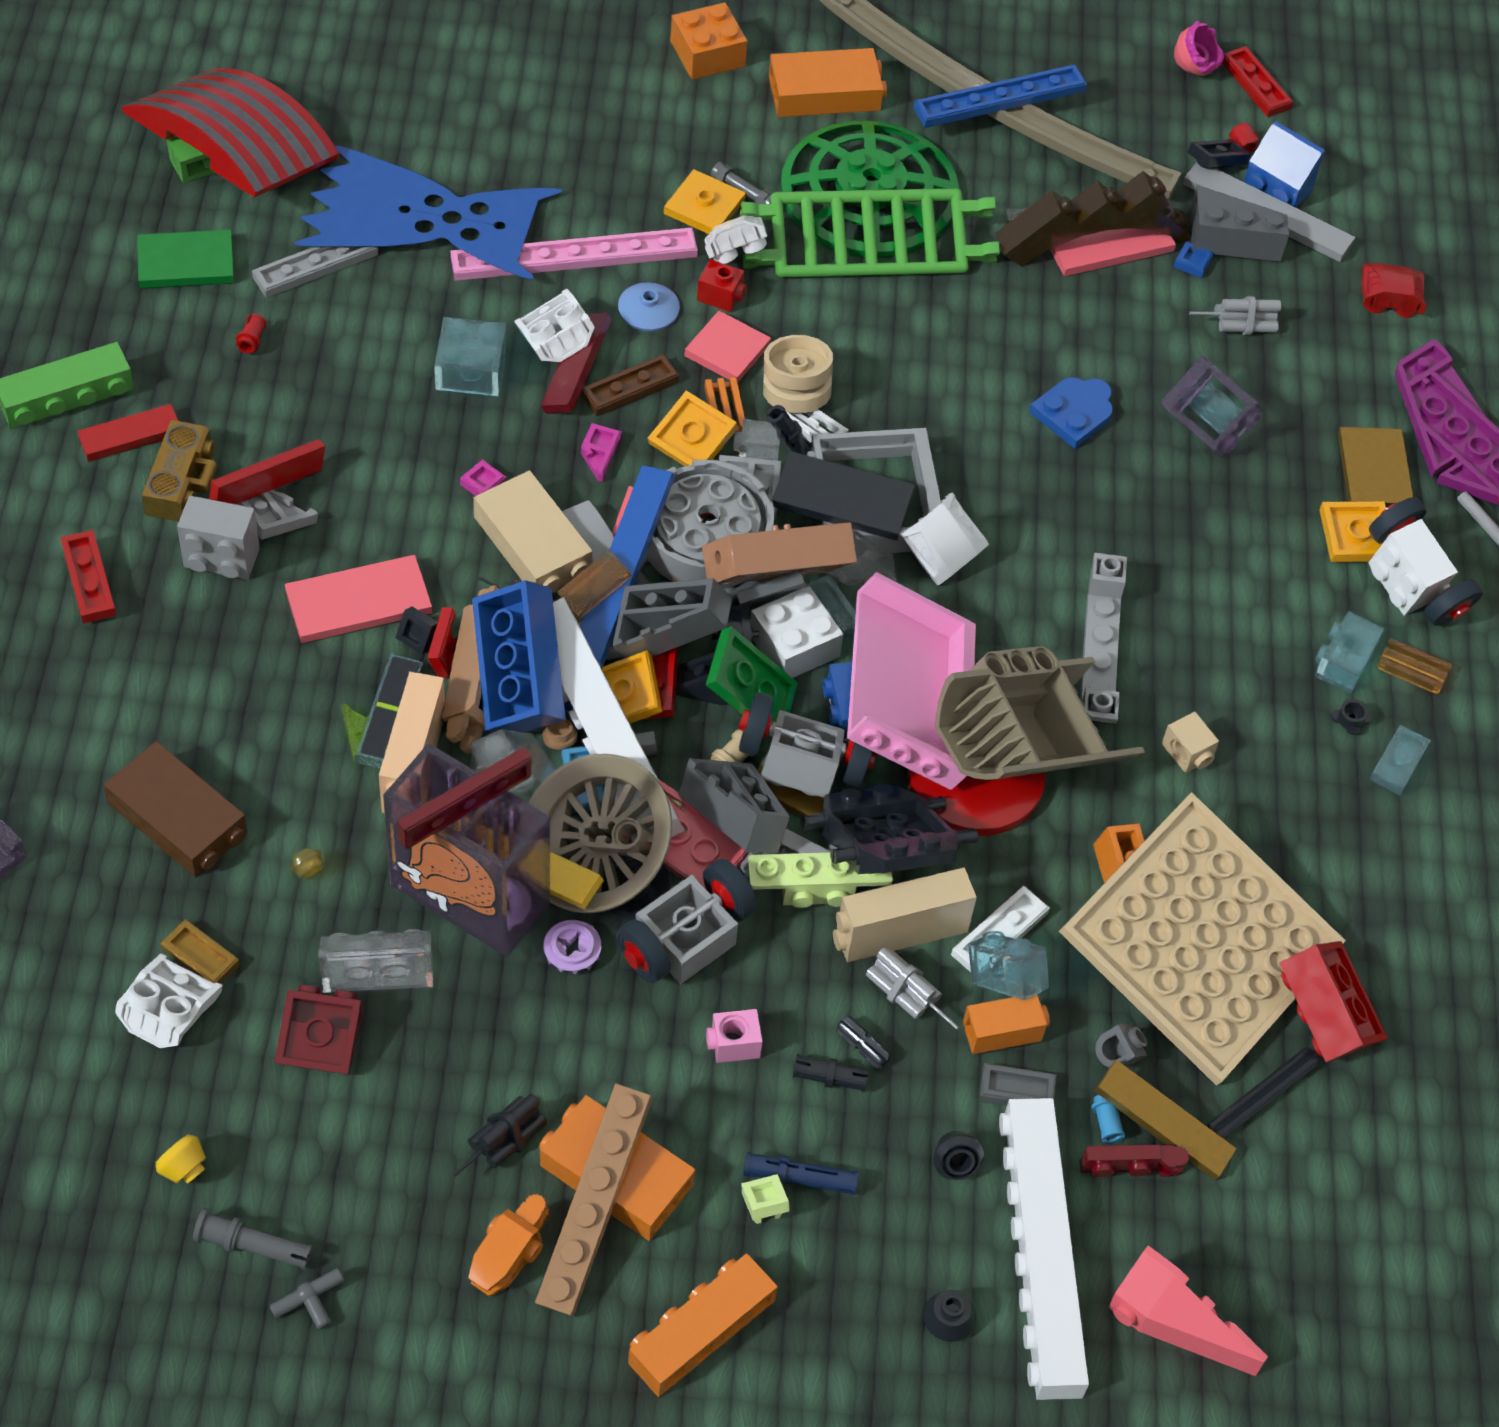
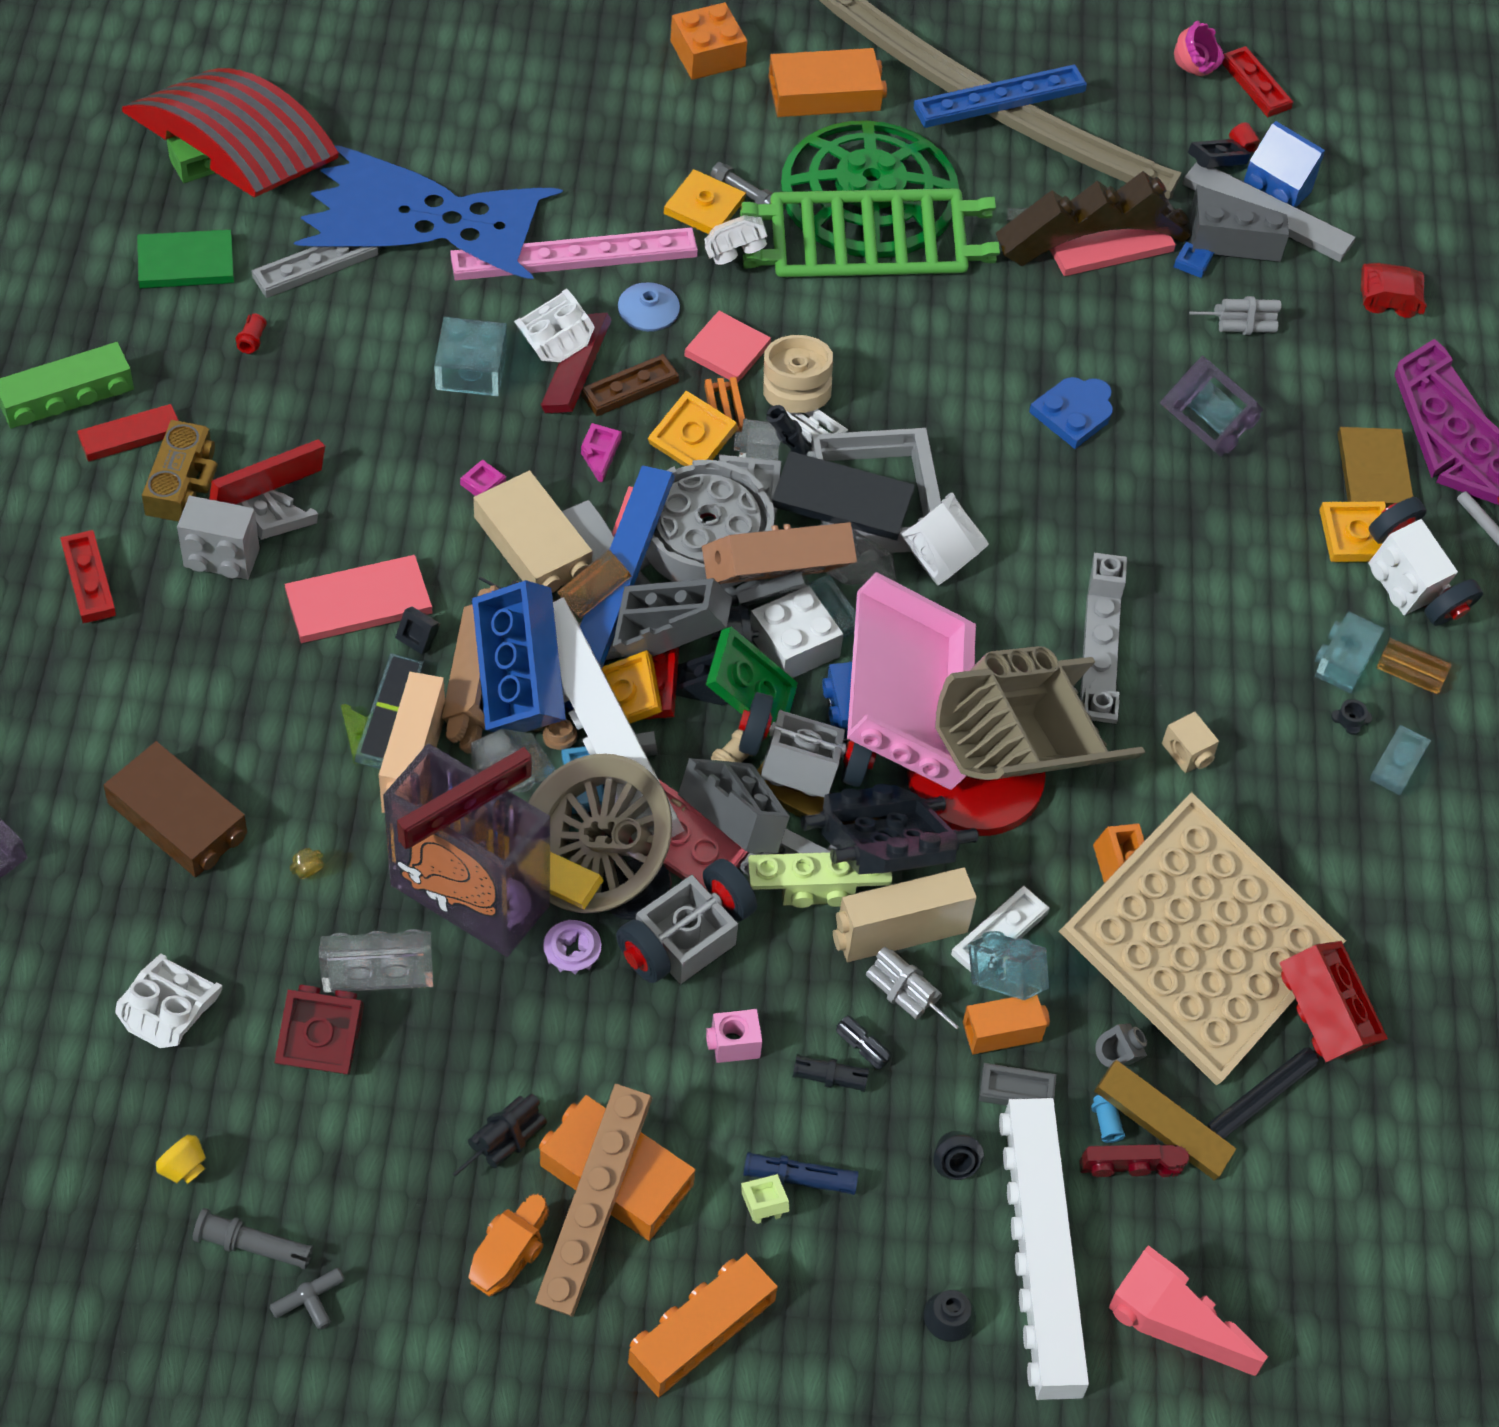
(199, 953): pearl gold tile -> none
(443, 644): red tile -> none
(721, 285): red brick -> none

